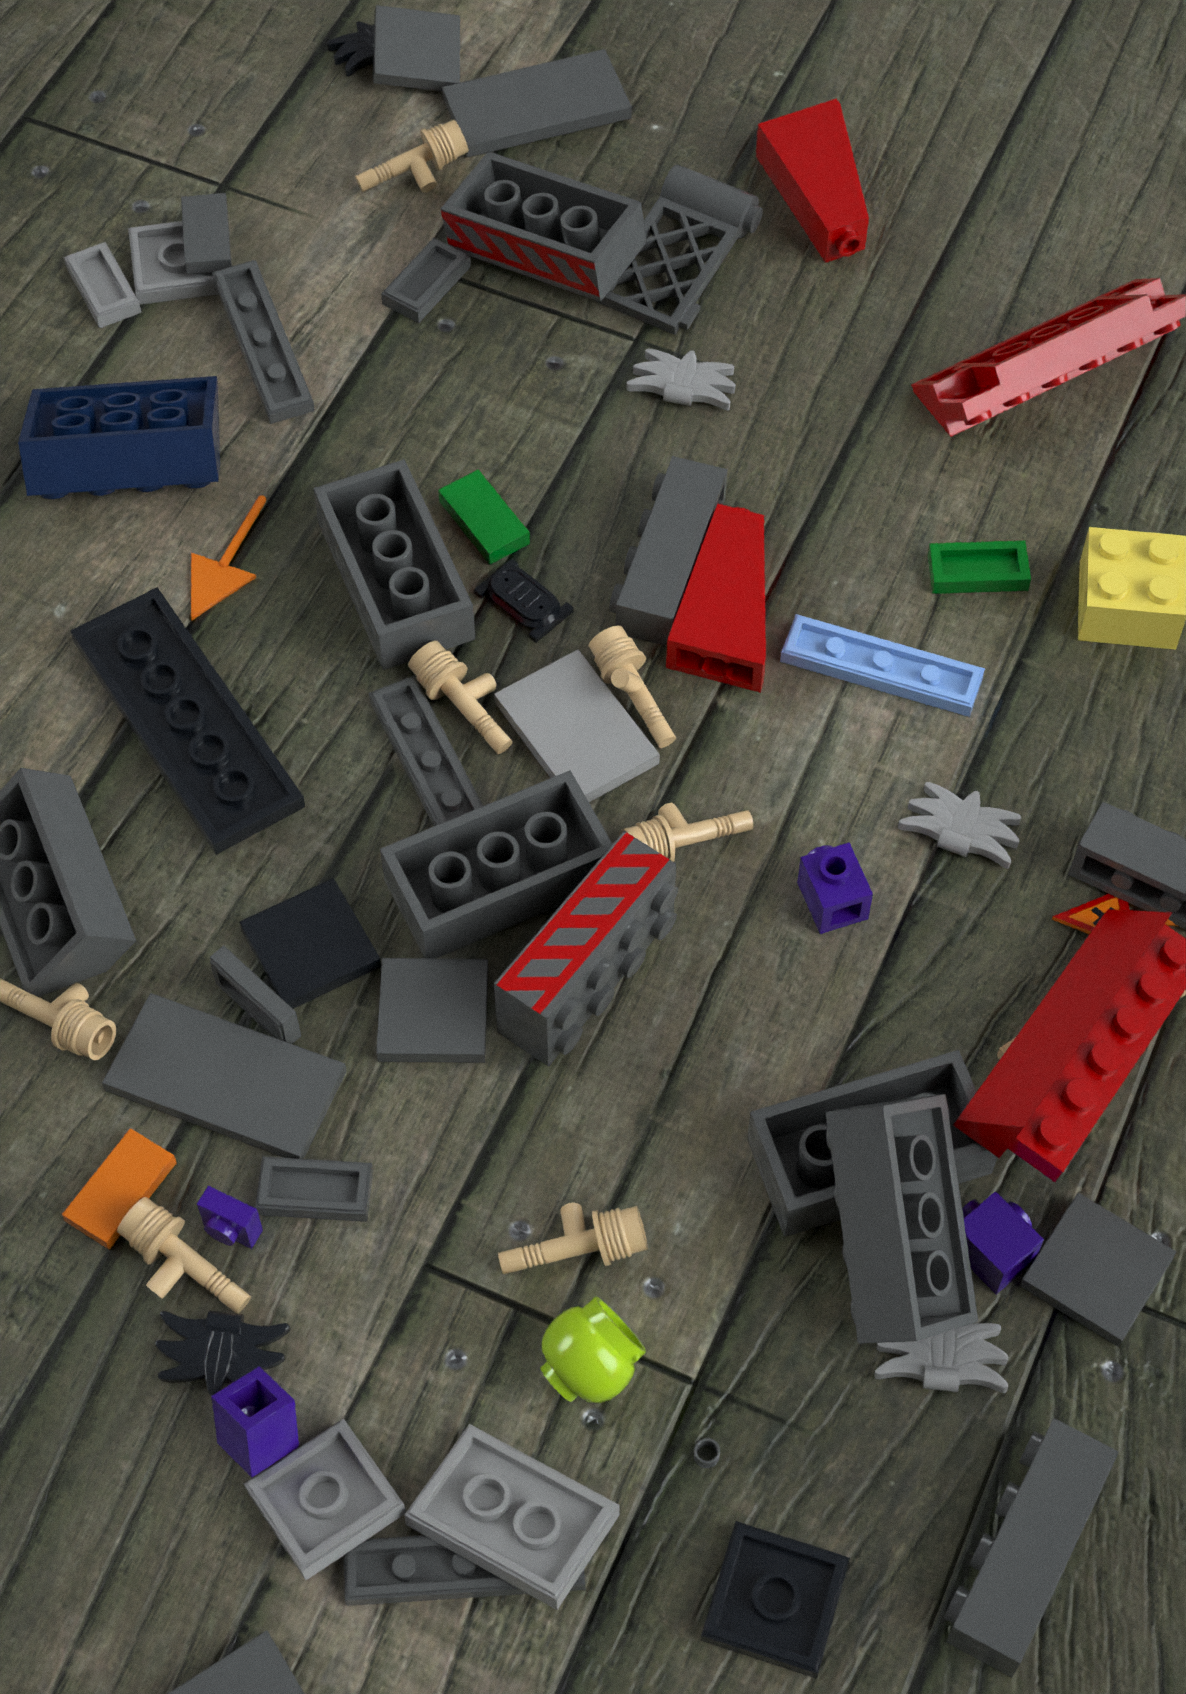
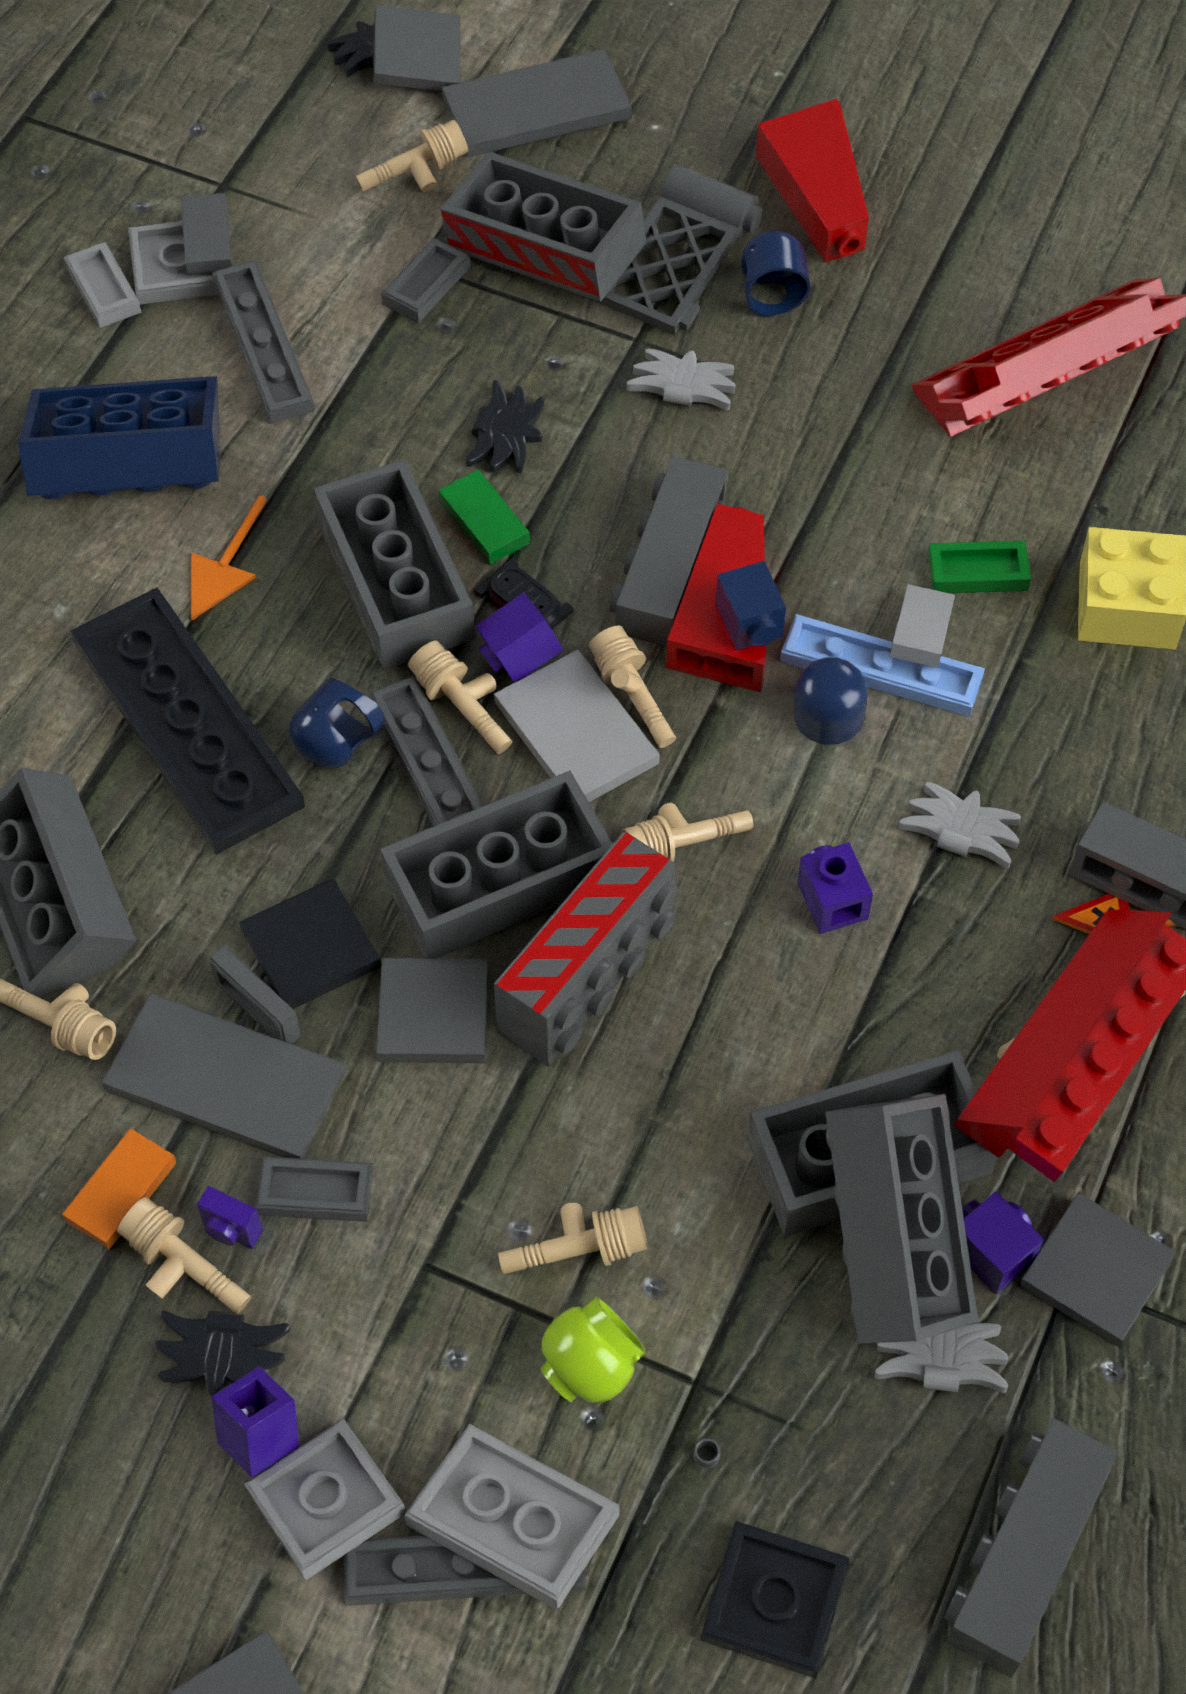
(326, 731): none -> dark blue helmet
(505, 429): none -> black piece
(517, 638): none -> dark purple brick
(750, 605): none -> dark blue brick
(780, 259): none -> dark blue helmet
(830, 701): none -> dark blue helmet
(922, 626): none -> light grey tile

